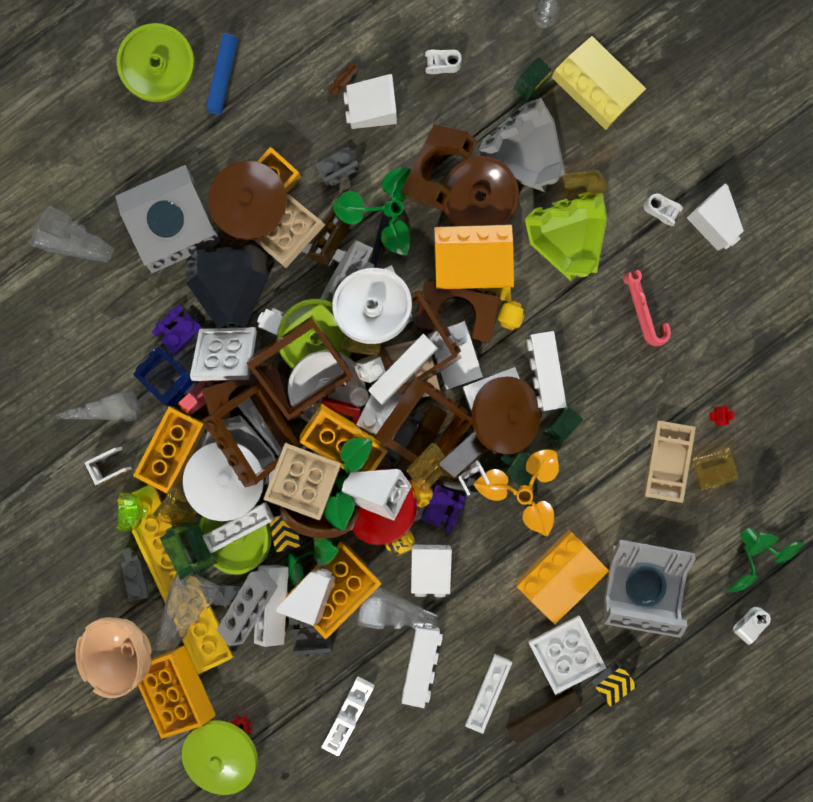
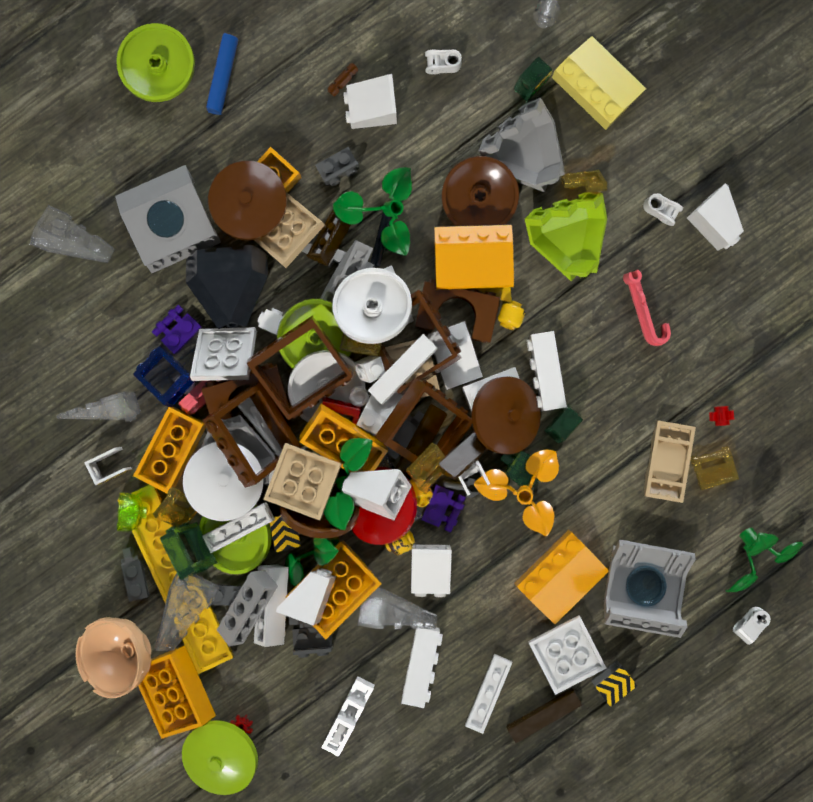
(439, 144): reddish brown arch -> none

